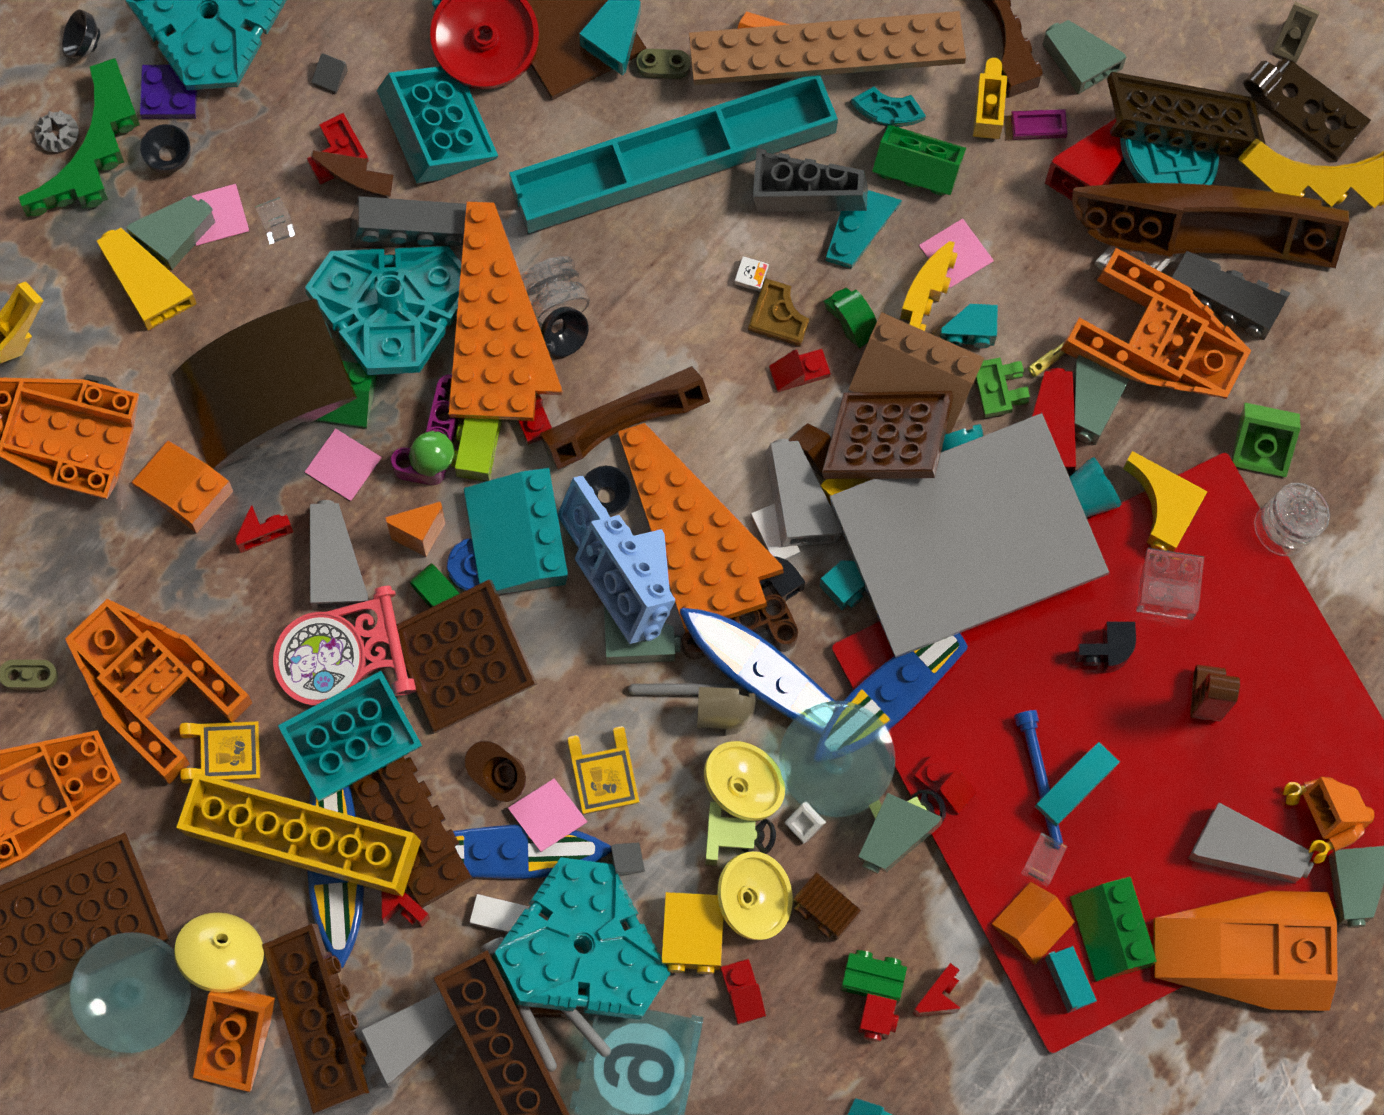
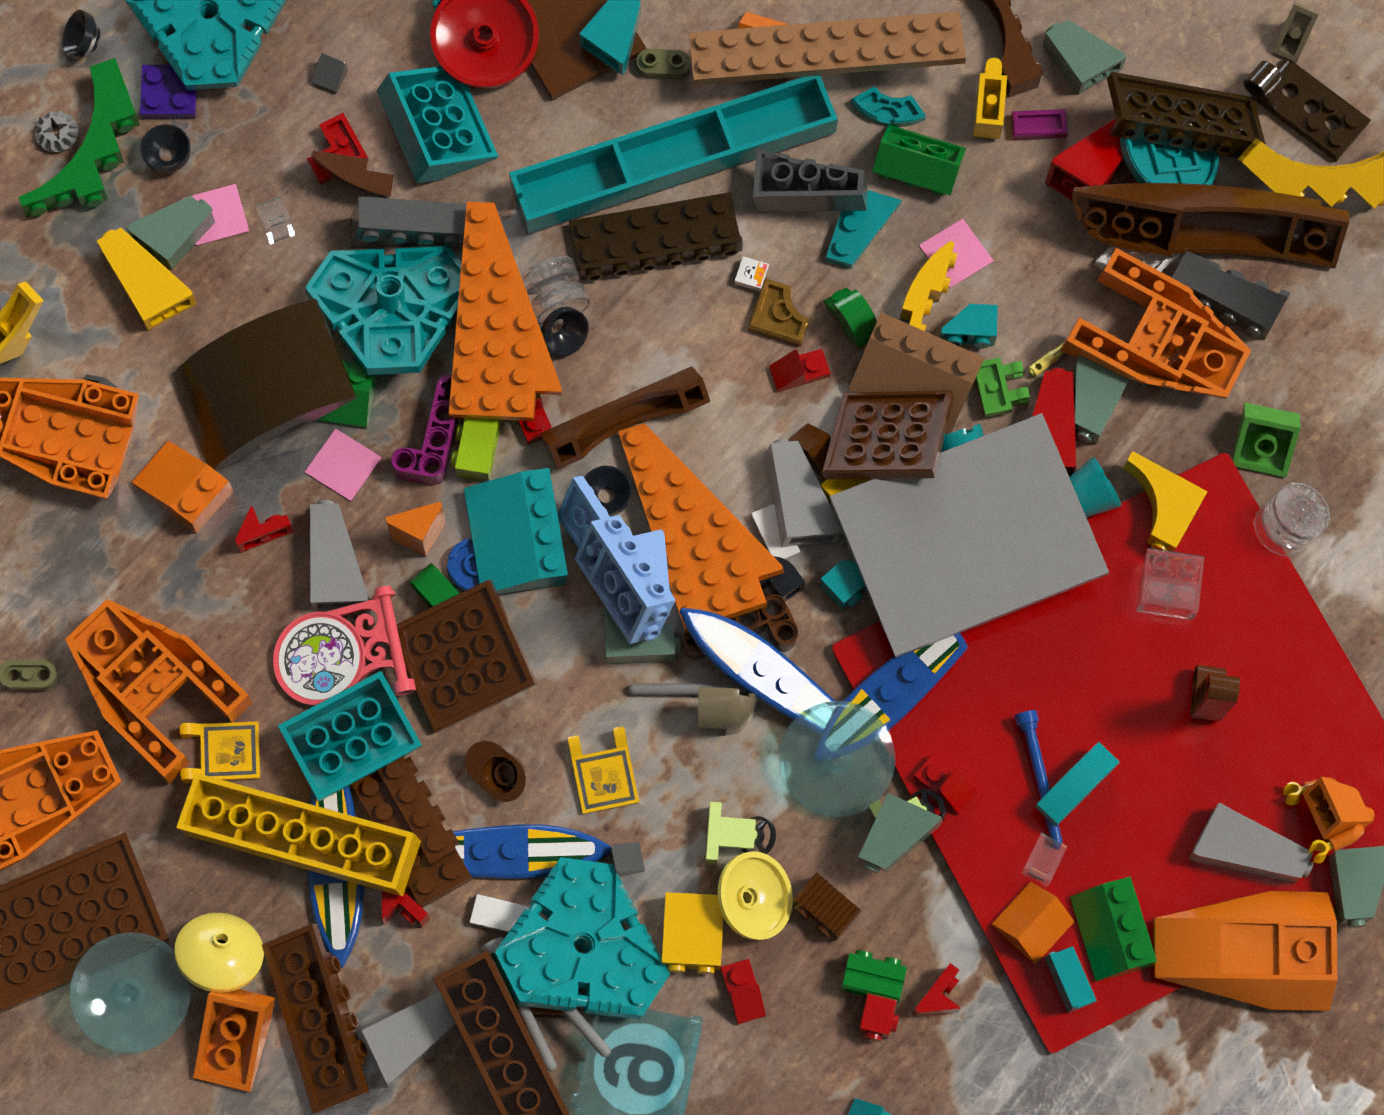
(431, 453): bright green hair -> none
(547, 815): bright pink piece -> none
(655, 236): none -> dark brown bracket
(744, 781): light yellow dish -> none
(805, 822): white tile -> none
(1117, 647): black brick -> none

